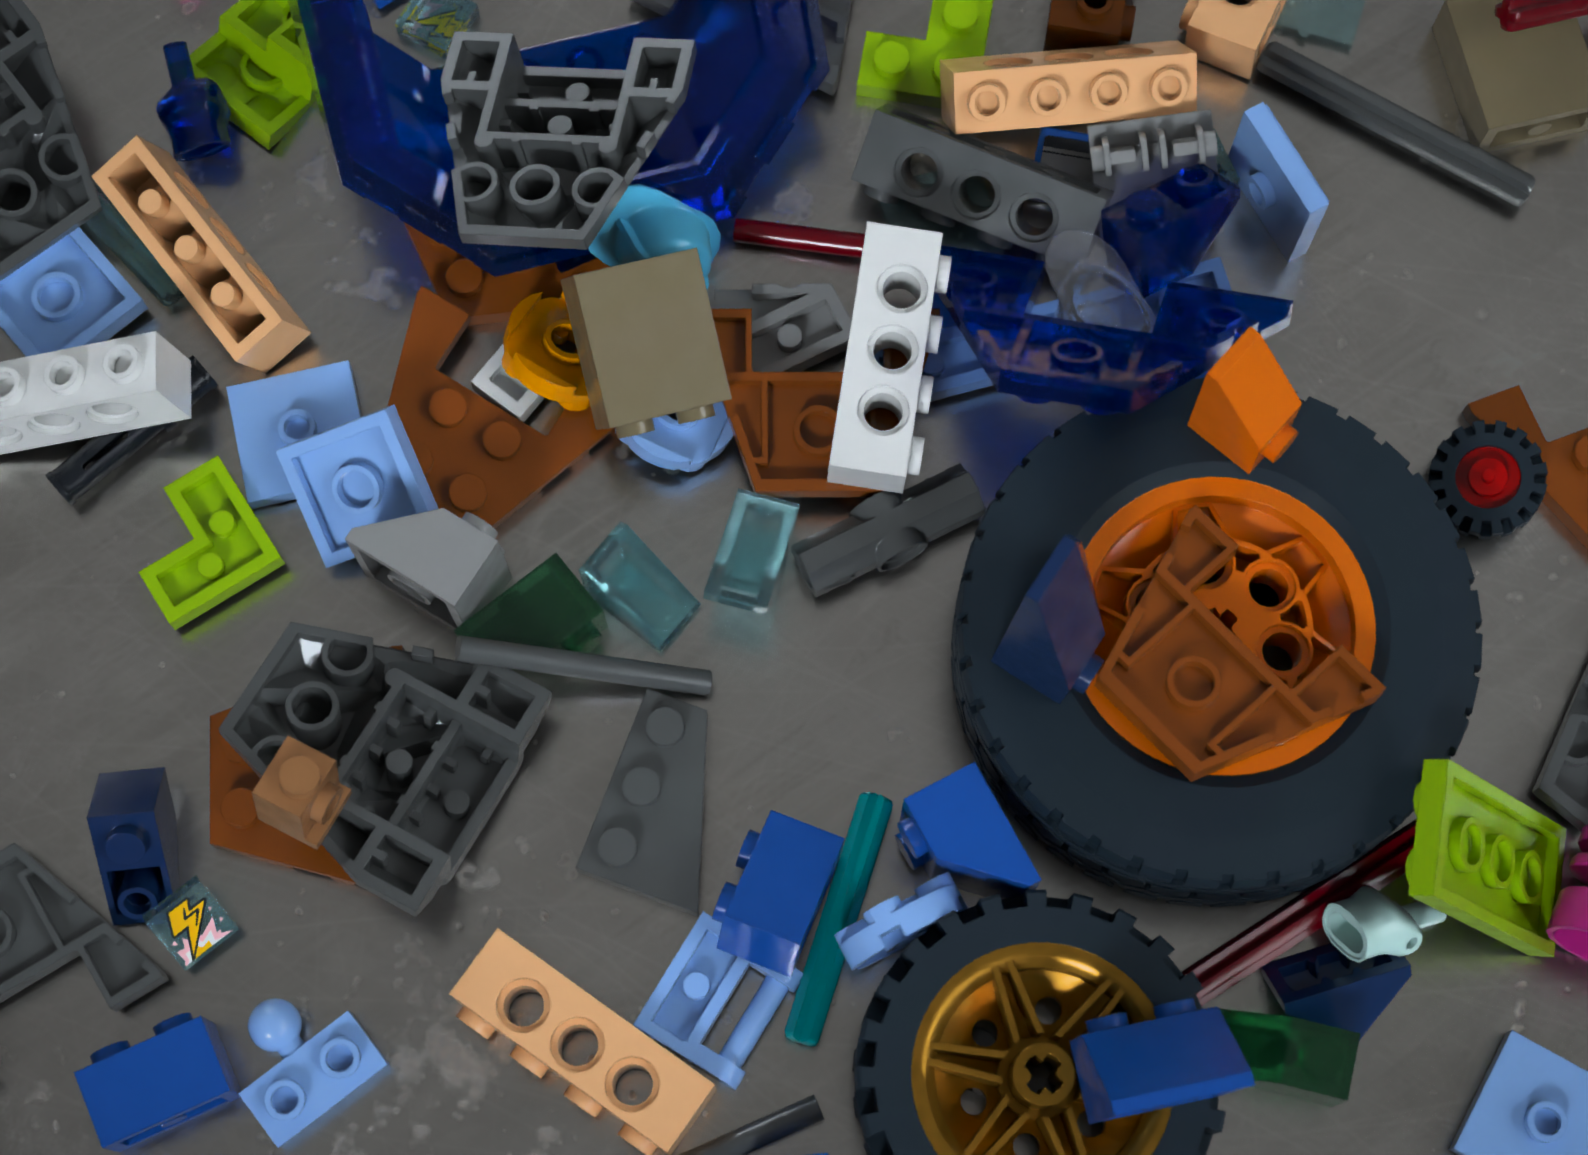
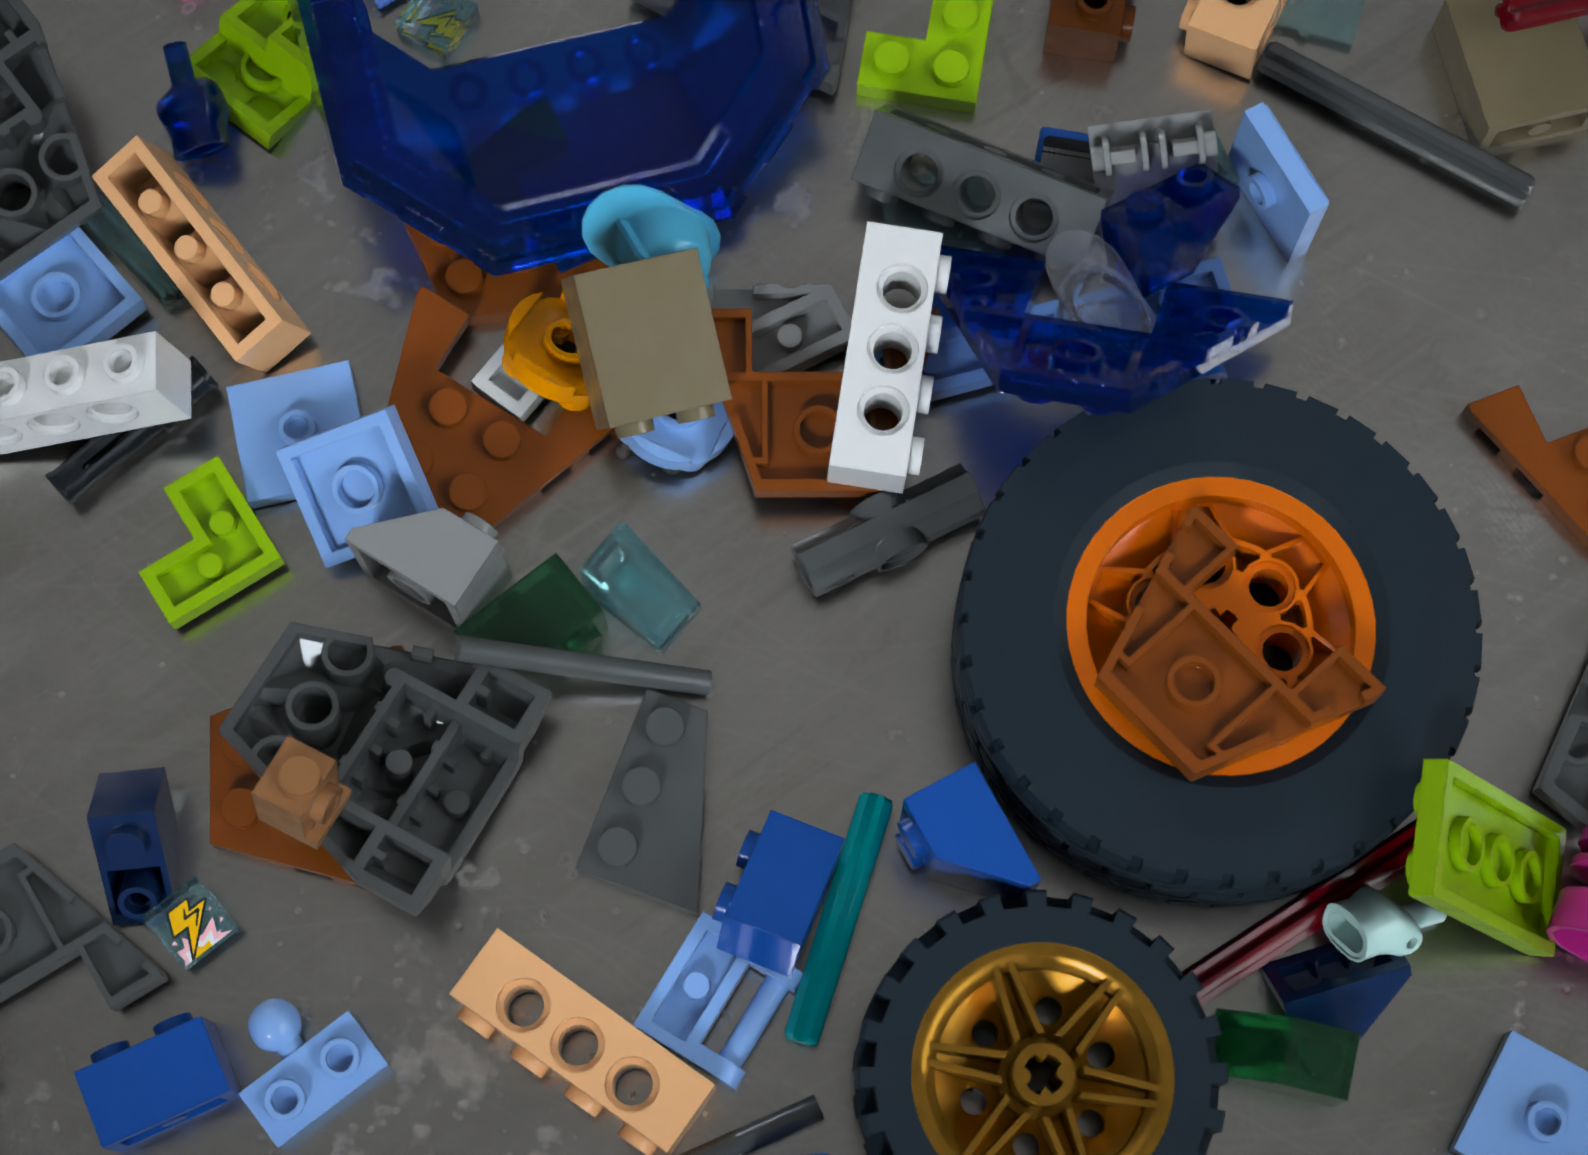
(552, 147): dark grey wedge -> none
(753, 552): clear light blue slope -> none
(798, 237): dark red bar -> none
(896, 922): light blue plate -> none
(1056, 627): dark blue wedge -> none
(1067, 86): light nougat brick -> none
(1157, 1062): blue slope -> none
(1247, 404): orange slope -> none
(1488, 479): black wheel -> none

